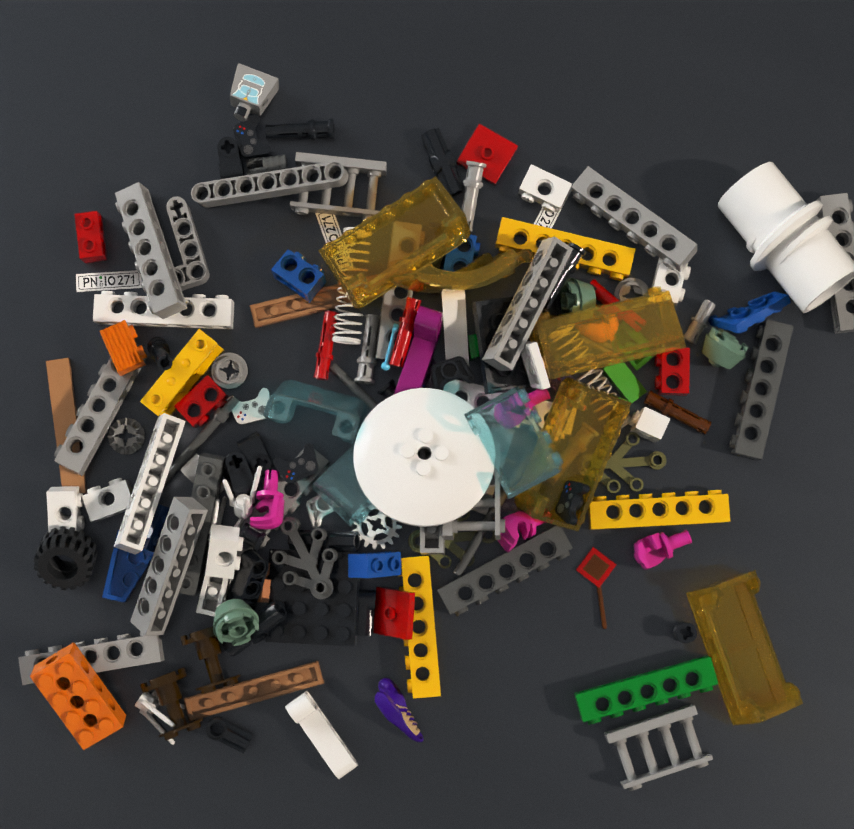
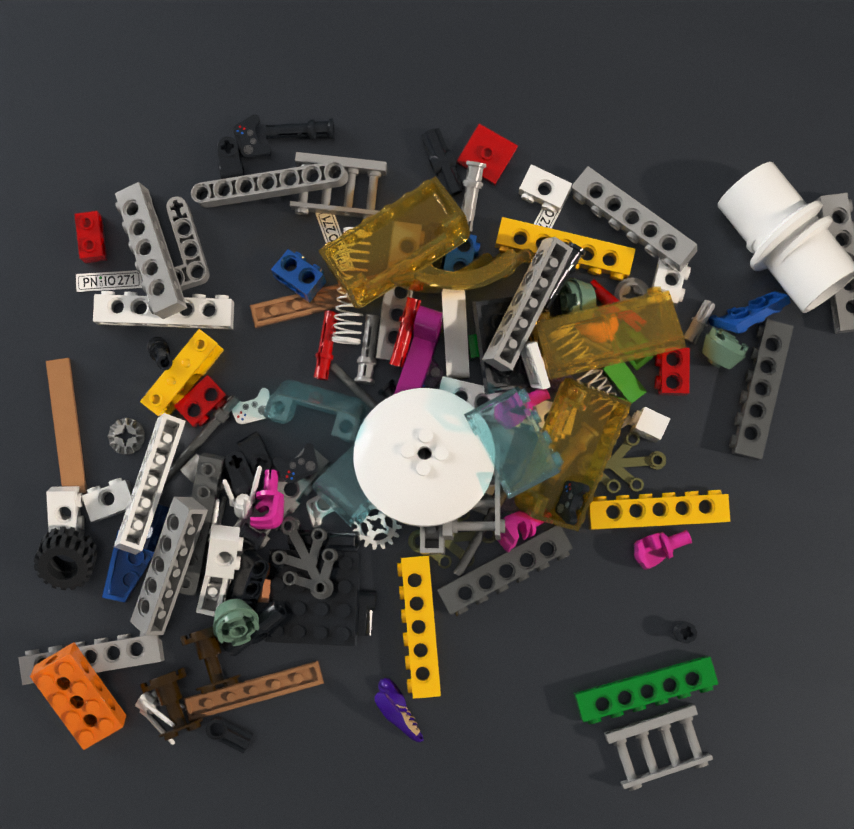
(102, 420): light grey brick -> none
(123, 348): orange brick -> none
(223, 361): light grey gear -> none
(251, 91): light grey torso -> none
(266, 164): dark grey hinge -> none
(322, 734): white beam -> none
(374, 564): blue brick -> none
(385, 365): medium azure hinge -> none
(394, 613): red plate -> none
(449, 371): black piece -> none
(596, 569): piece -> none
(669, 408): reddish brown pin -> none
(742, 650): clear yellow windscreen -> none

